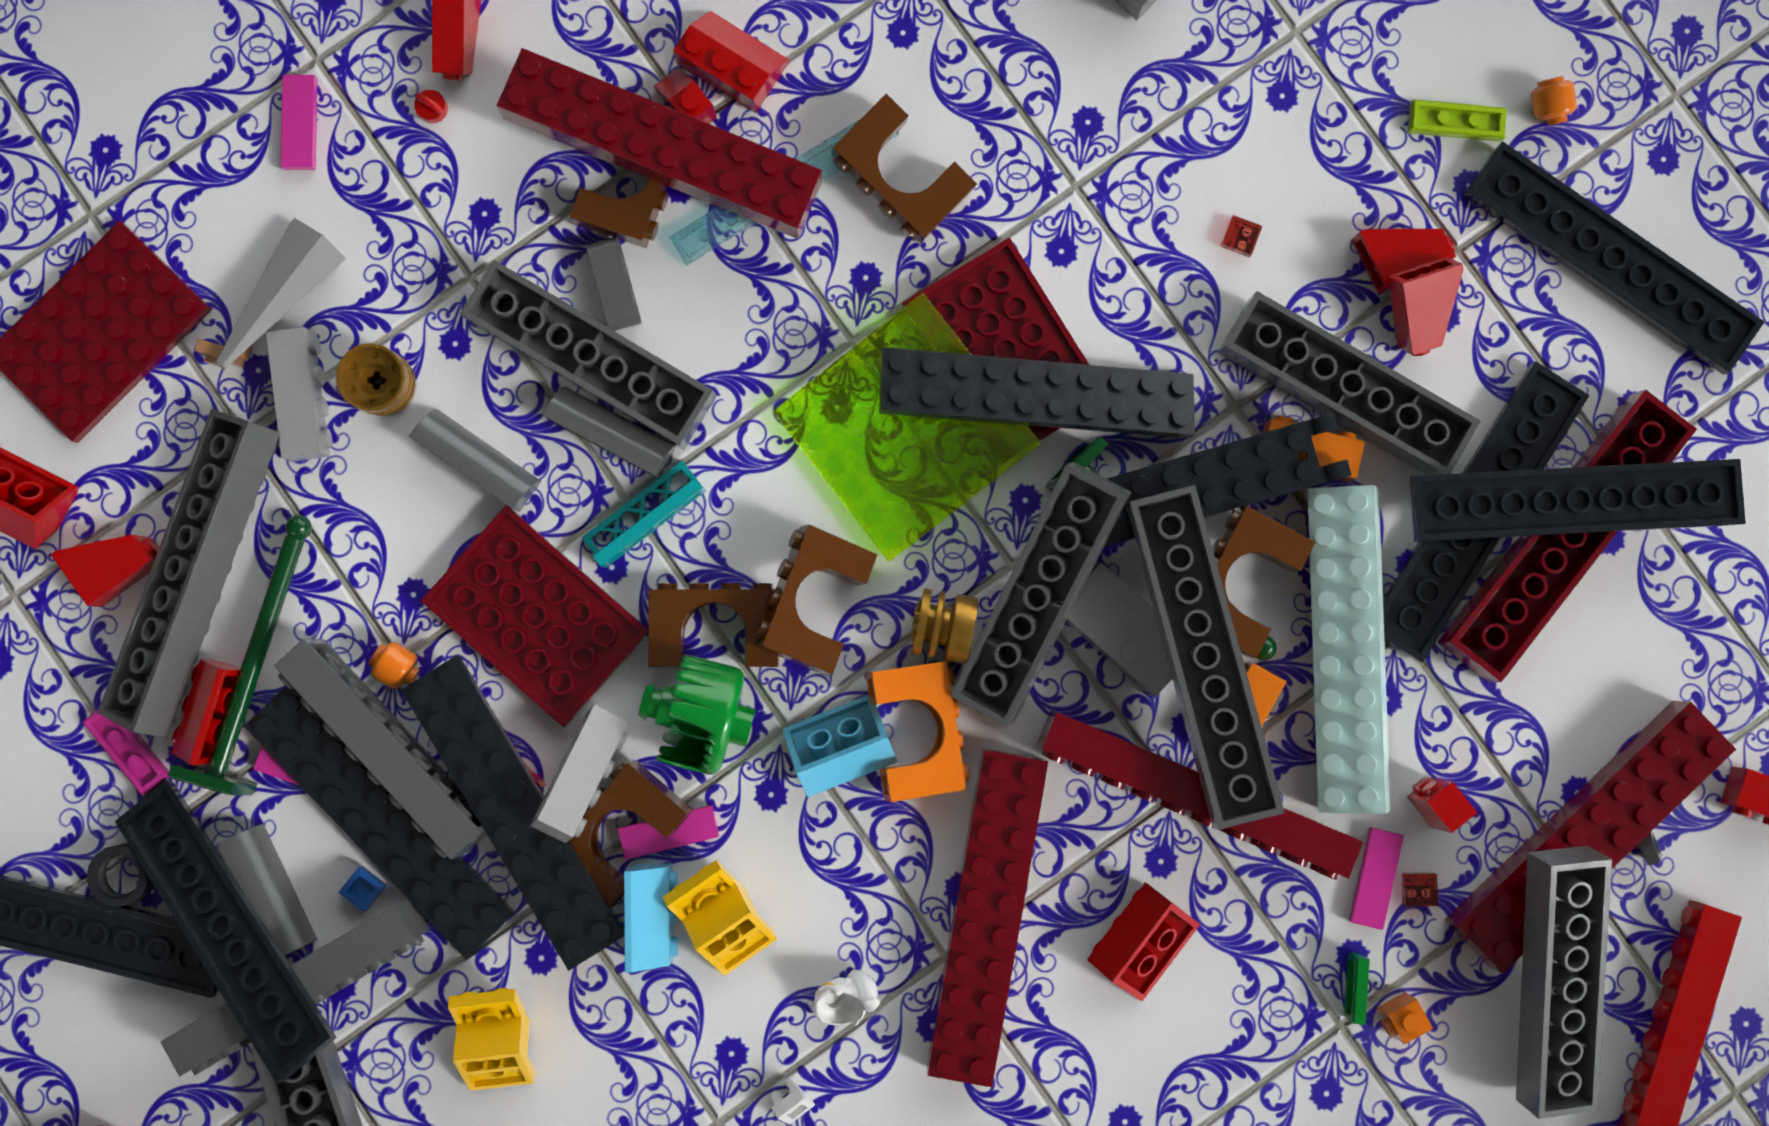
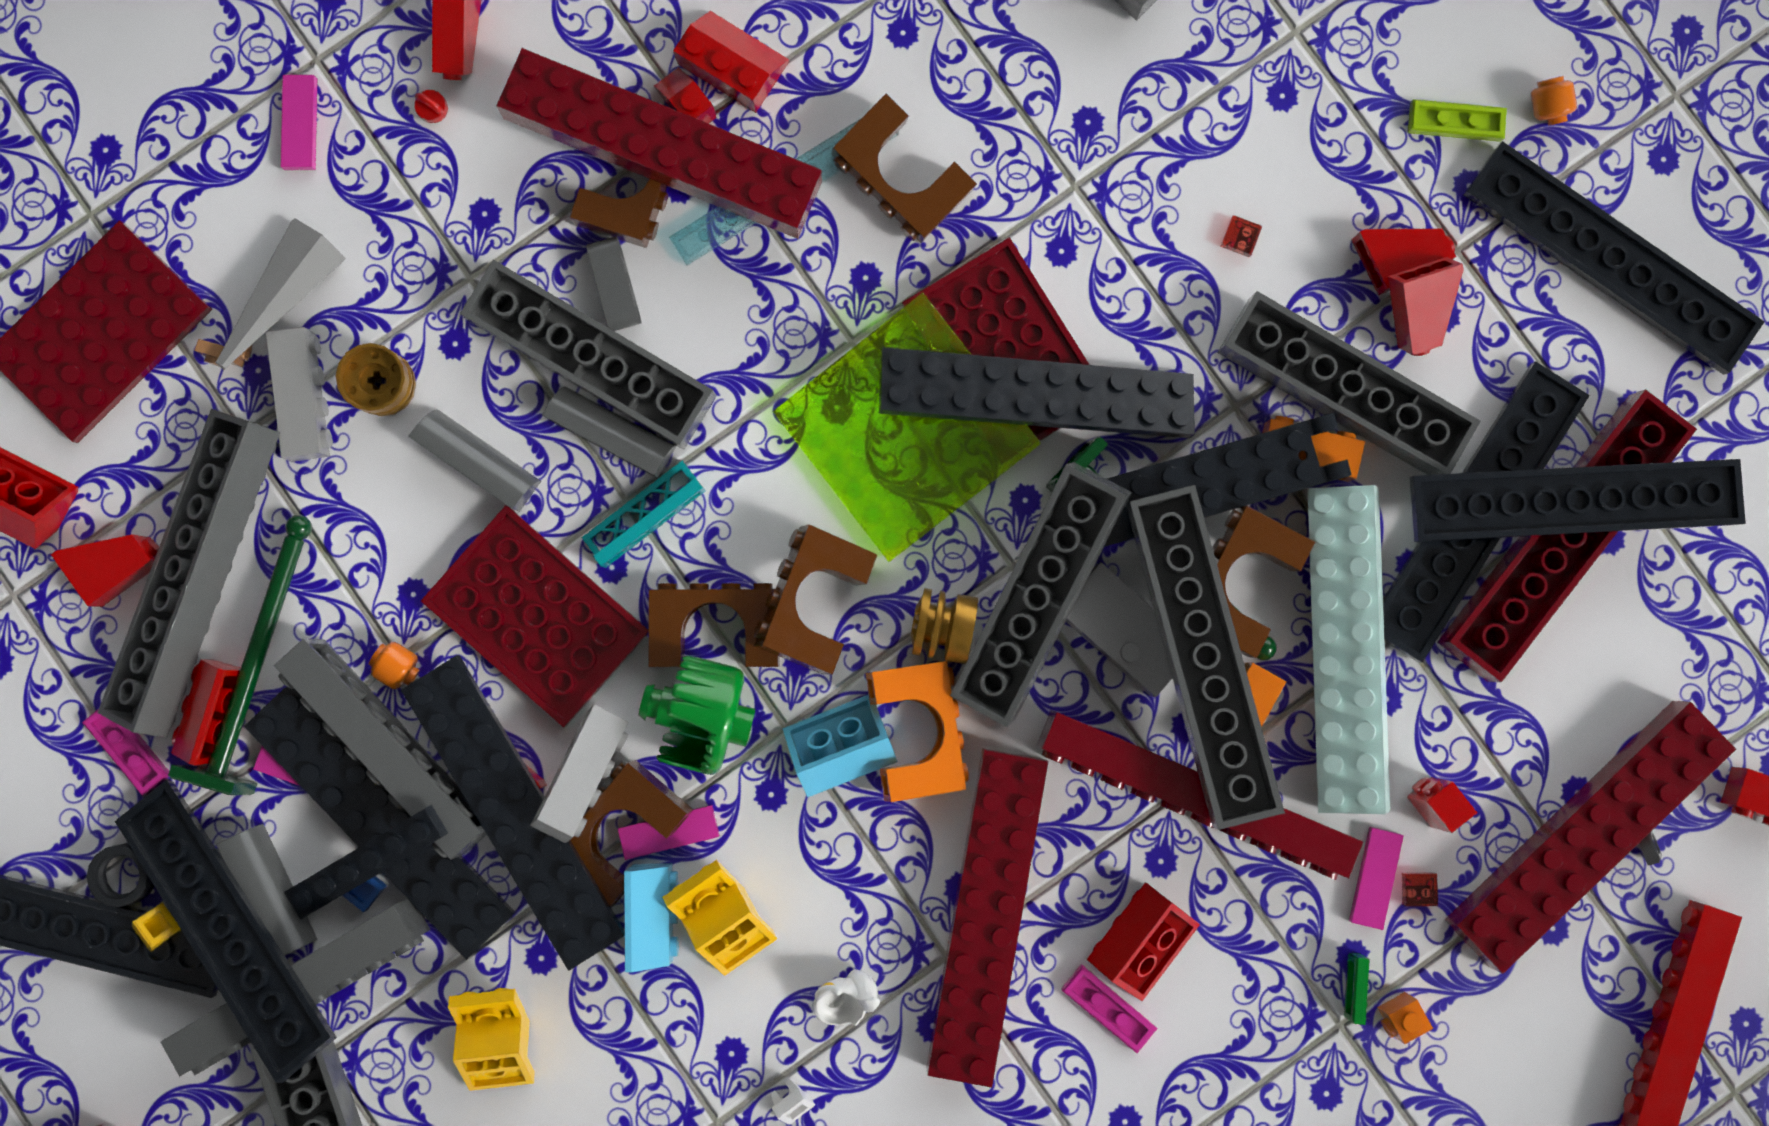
(155, 926): none -> yellow slope
(366, 862): none -> black plate
(1109, 1008): none -> dark pink tile
(1563, 980): dark grey brick -> none

